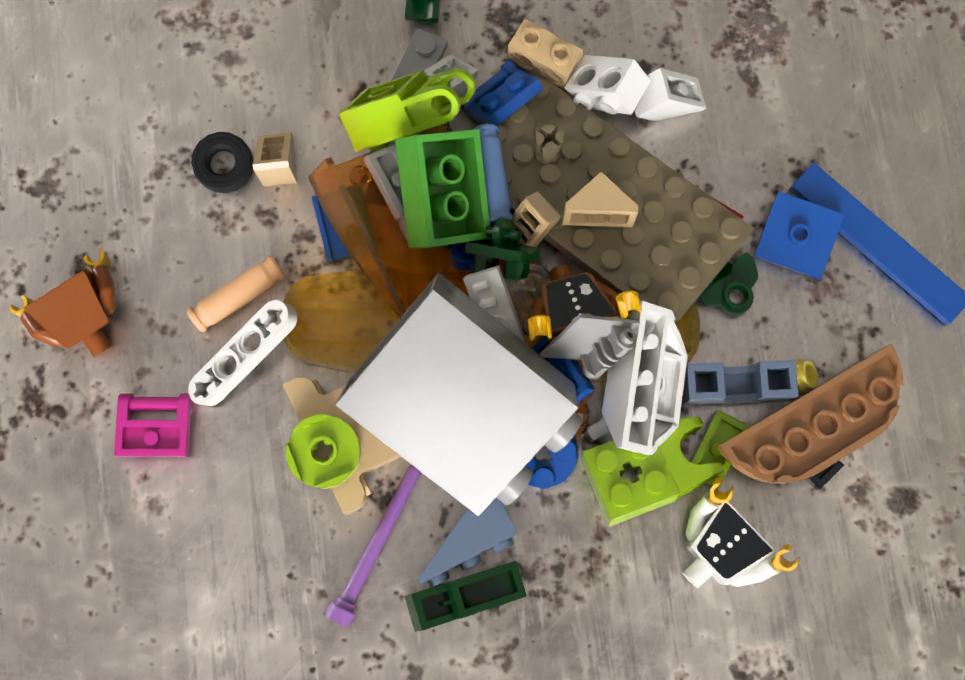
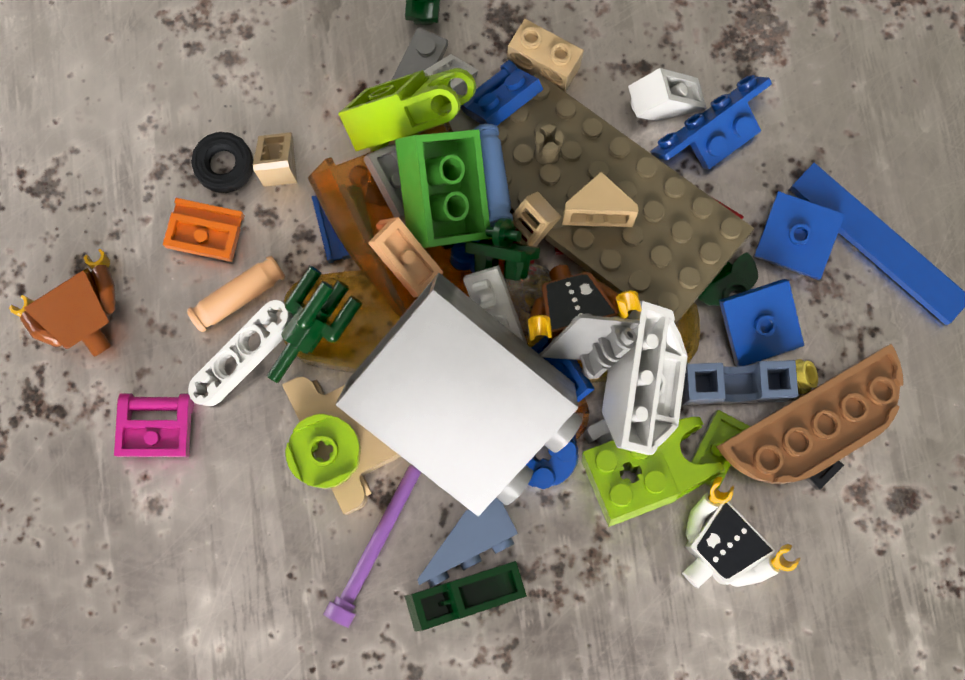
(203, 229): none -> orange plate
(311, 320): none -> dark green plant
(404, 255): none -> light nougat panel
(608, 84): white brick -> none
(719, 128): none -> blue bracket
(761, 322): none -> blue plate

